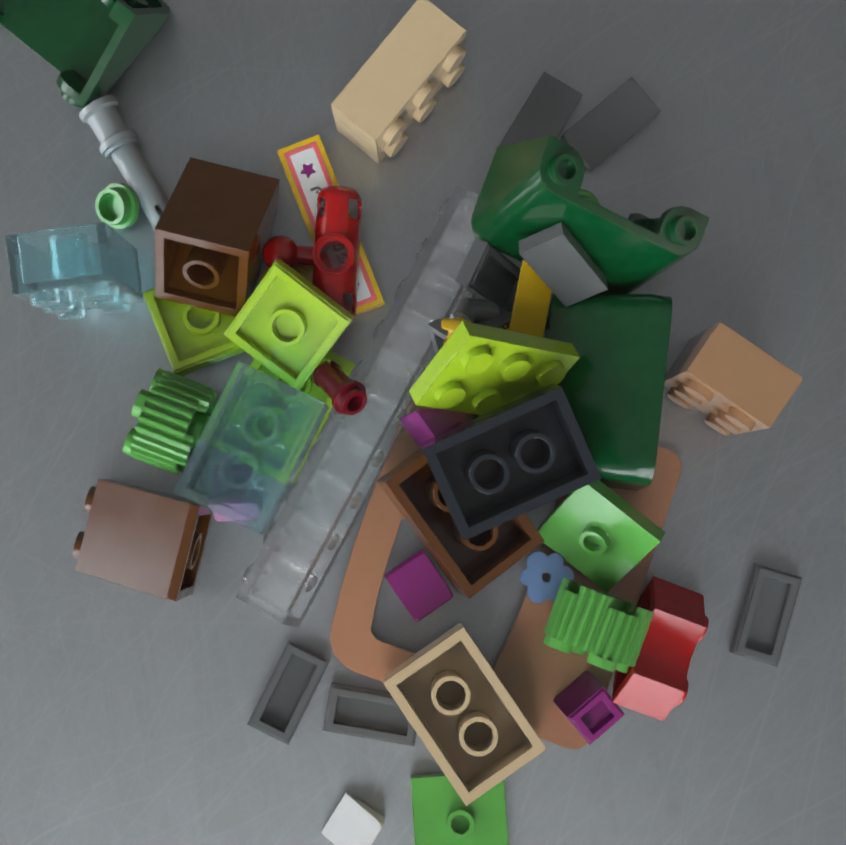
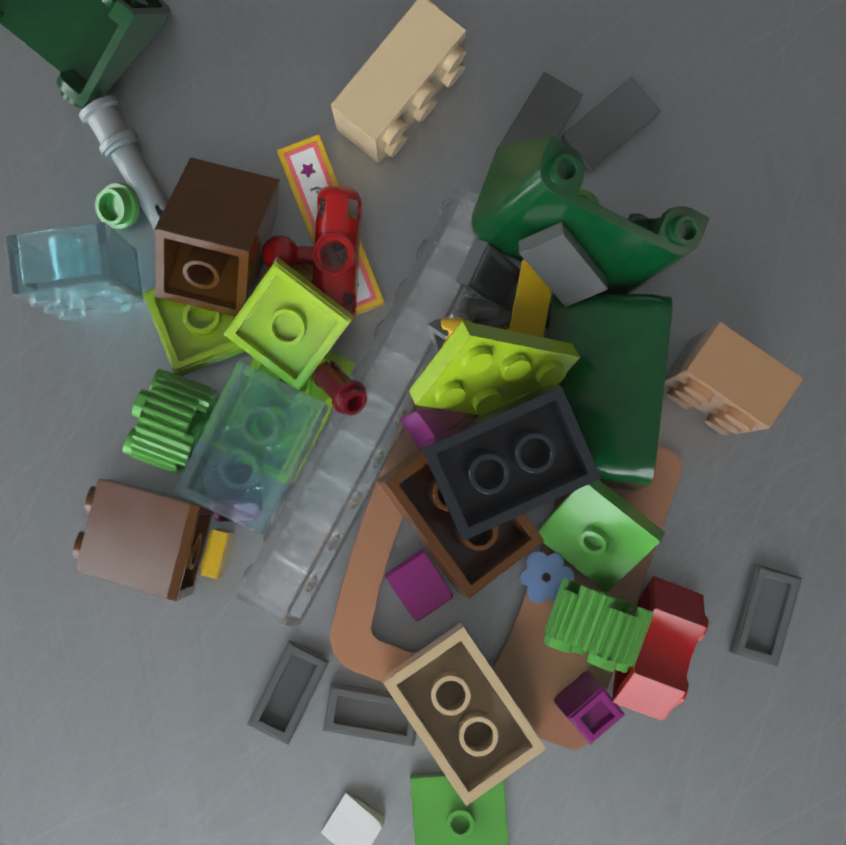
(217, 553): none -> yellow tile

